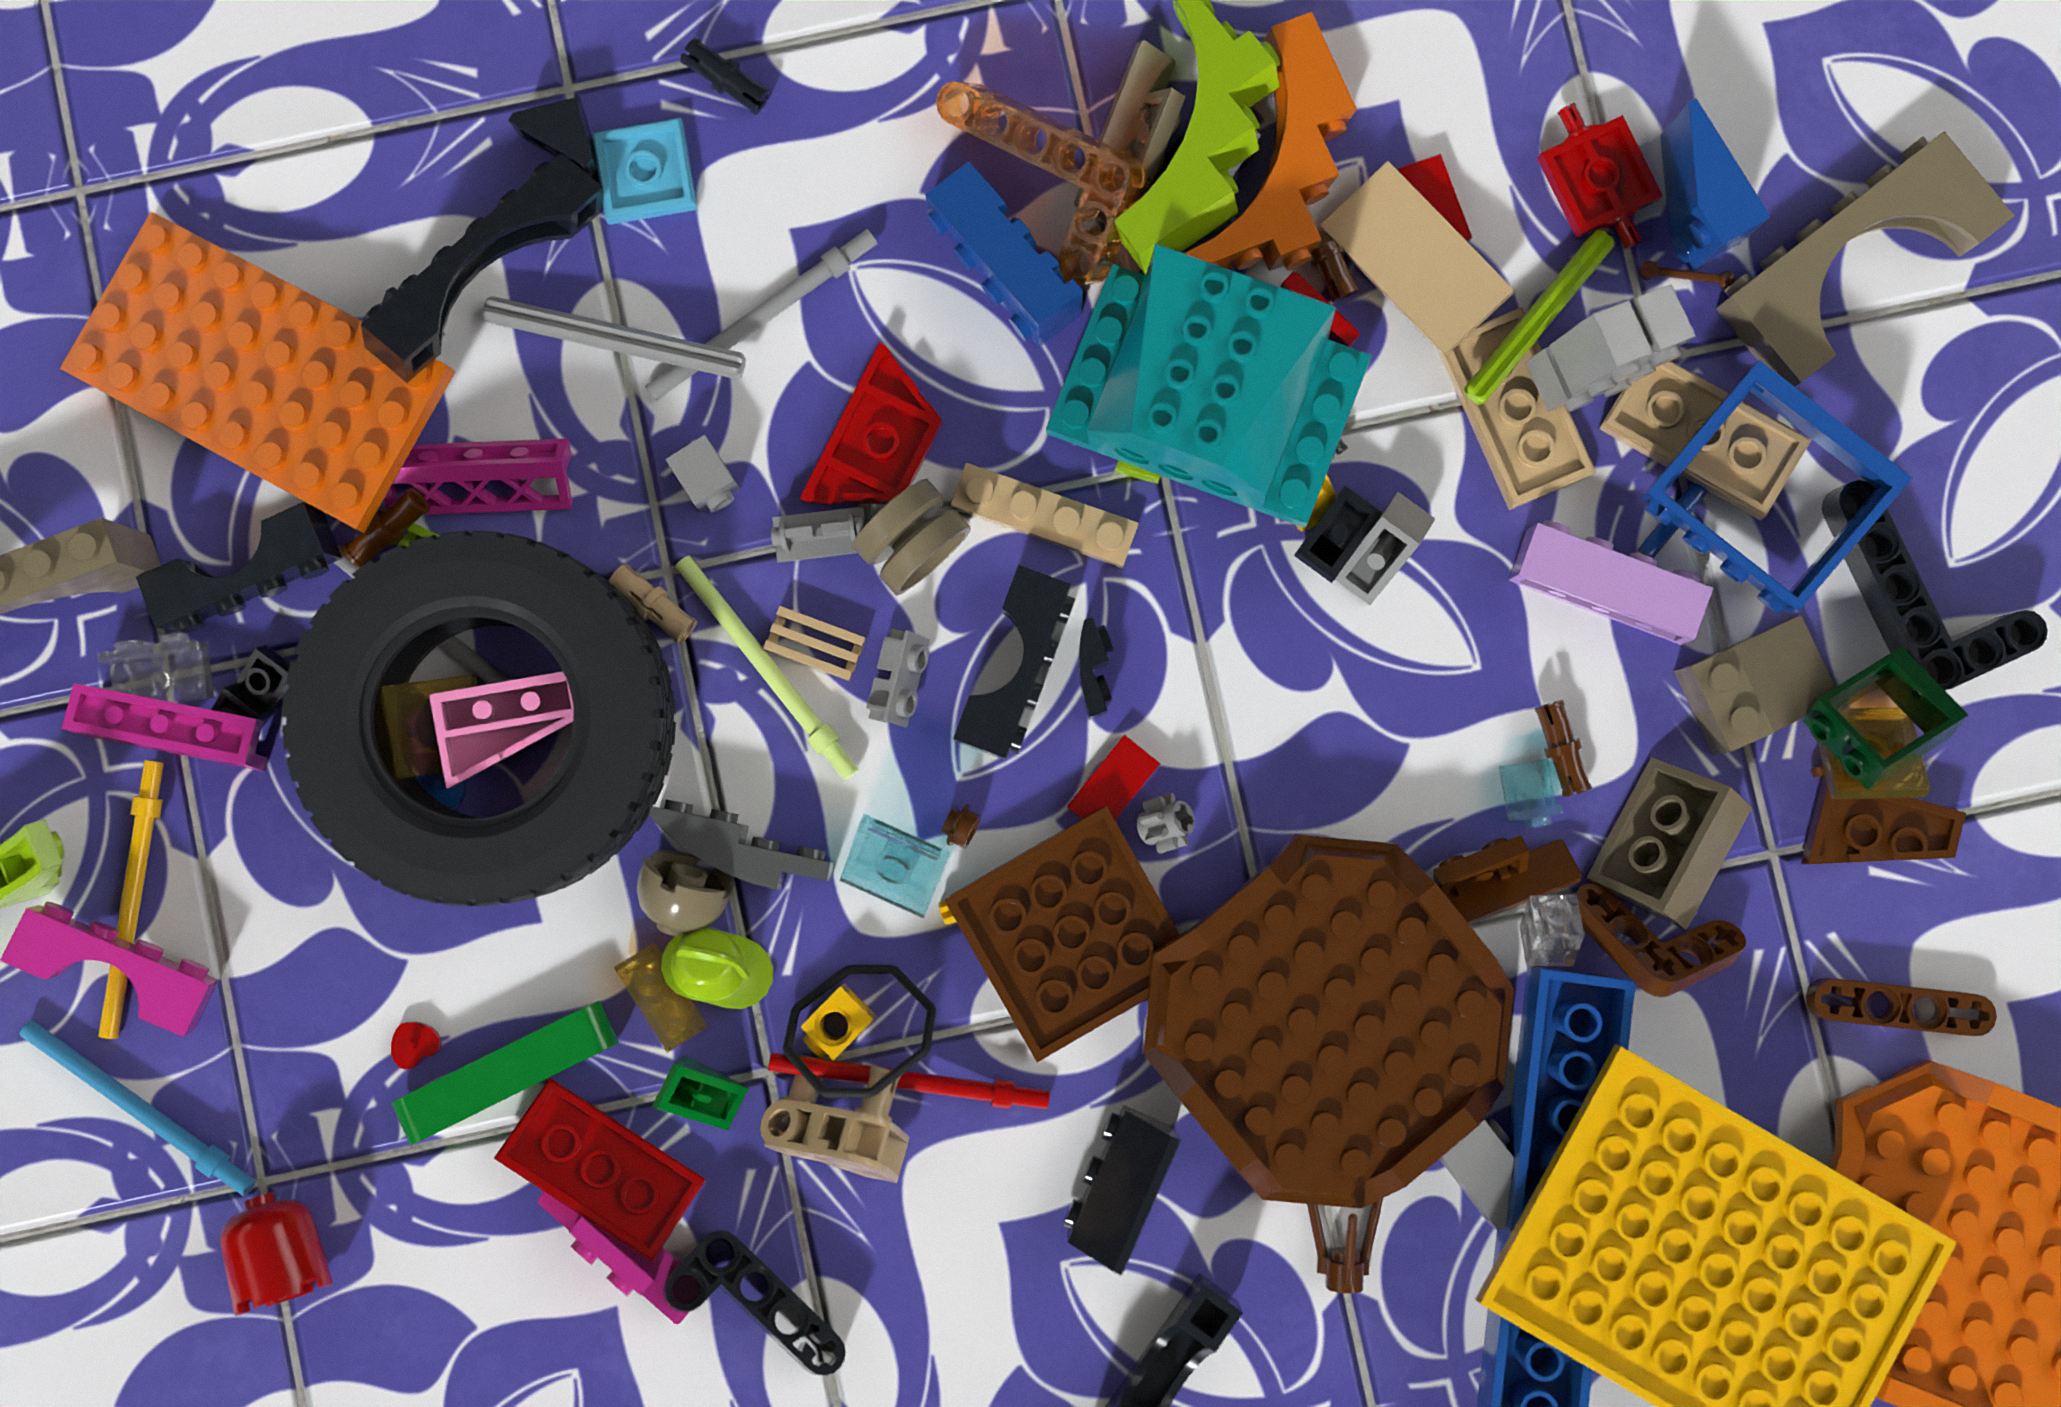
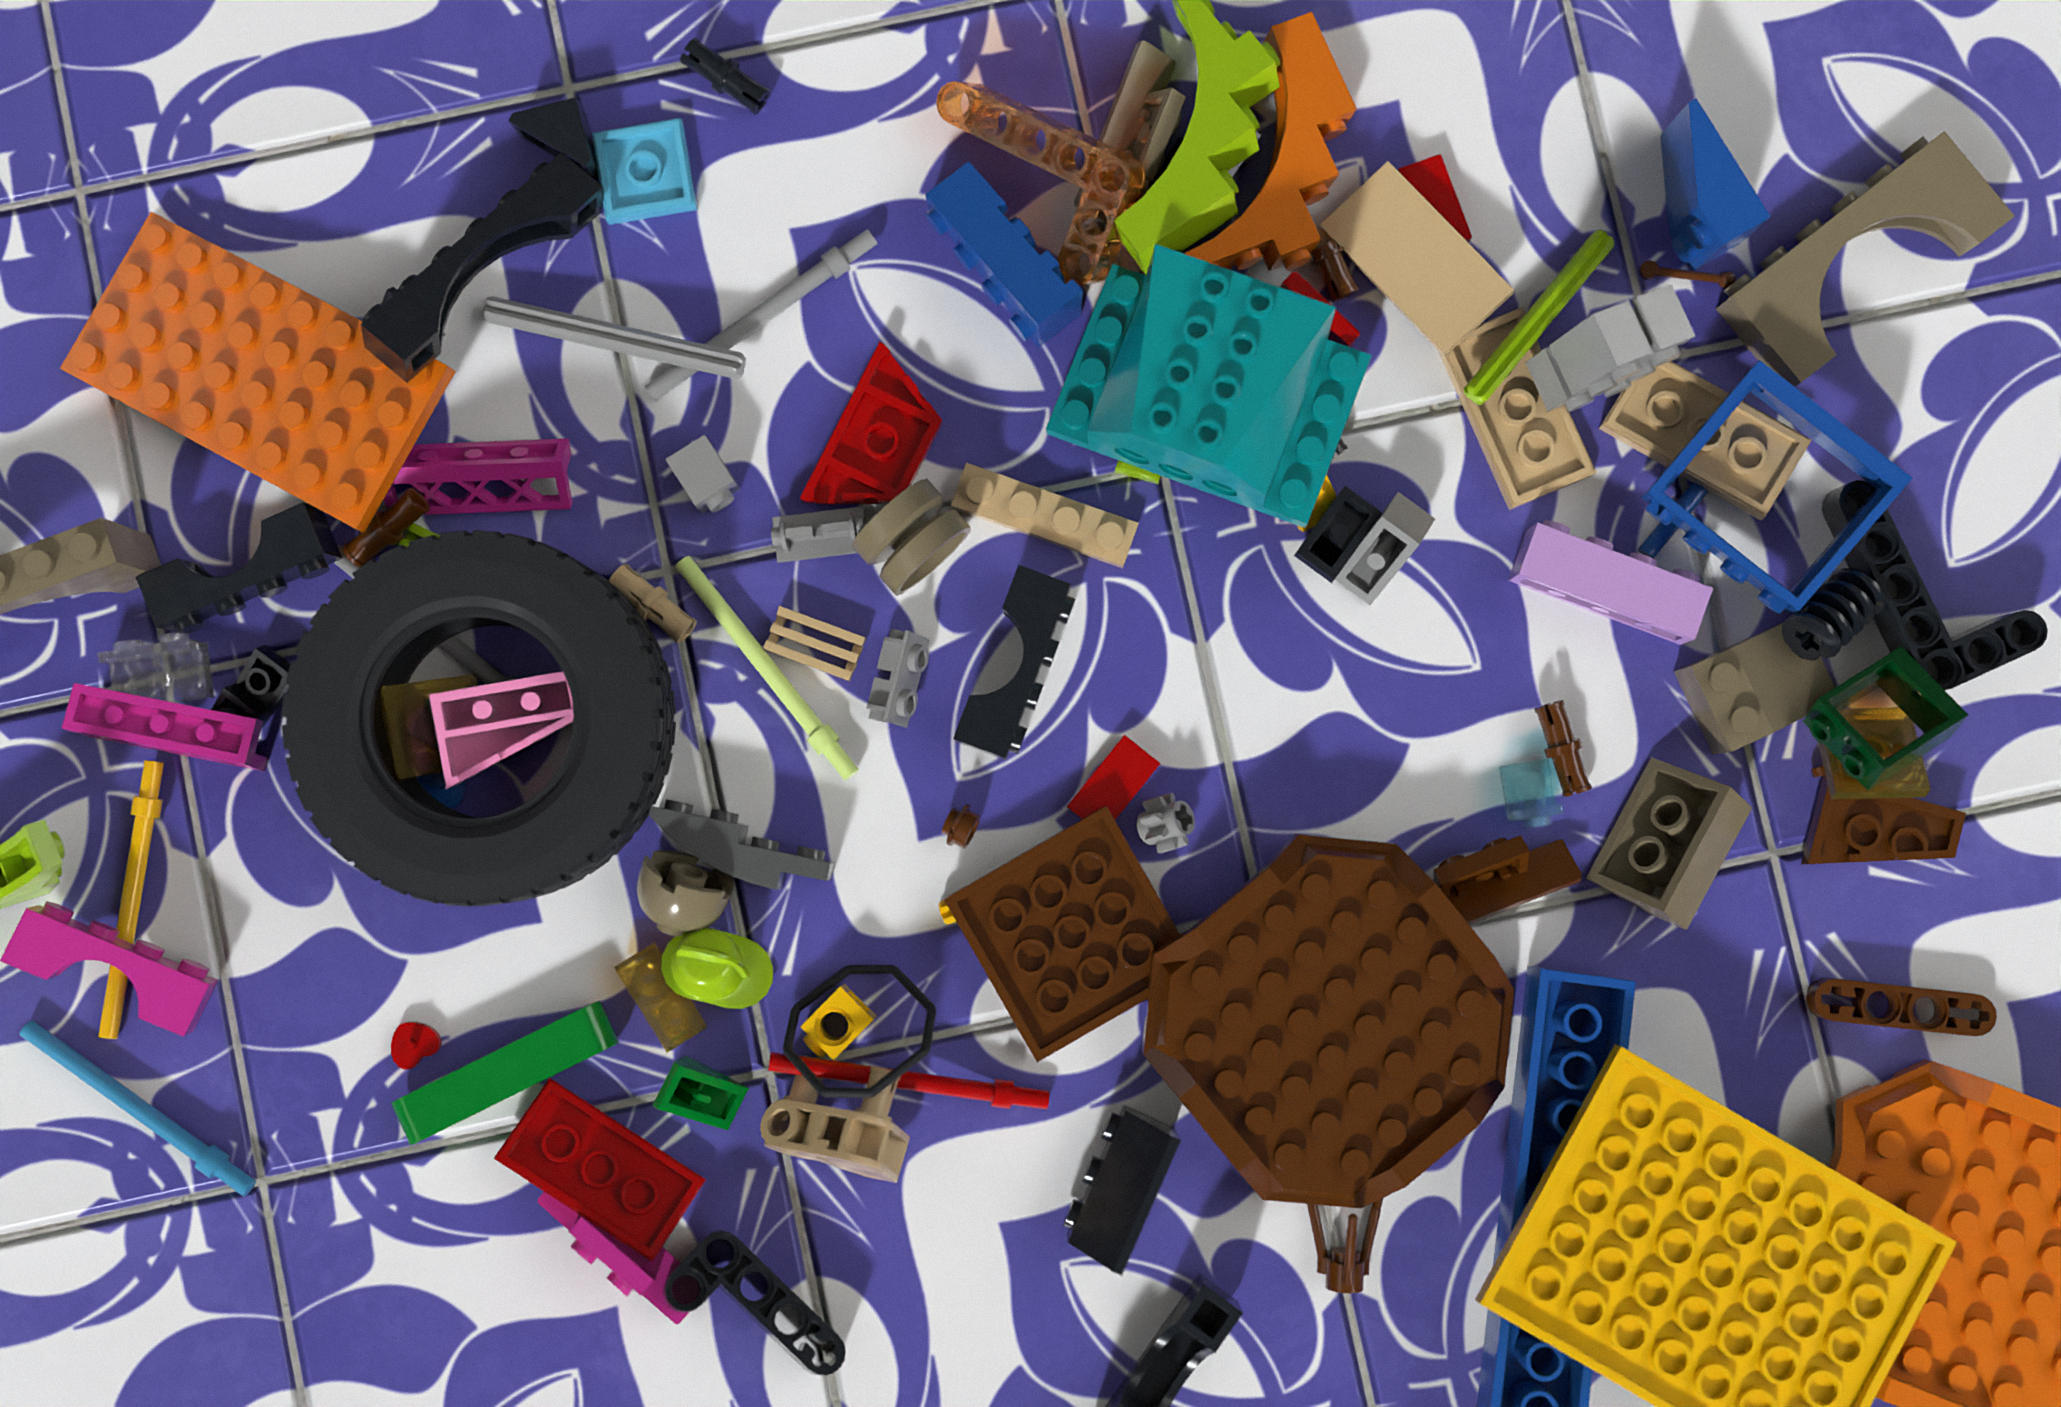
(272, 1253): red cylinder -> none
(895, 865): clear light blue slope -> none
(1092, 655): black slope -> none
(1484, 1170): light grey slope -> none
(1551, 930): clear brick -> none
(1599, 176): red plate -> none
(1662, 966): reddish brown beam -> none
(1833, 615): none -> black piece

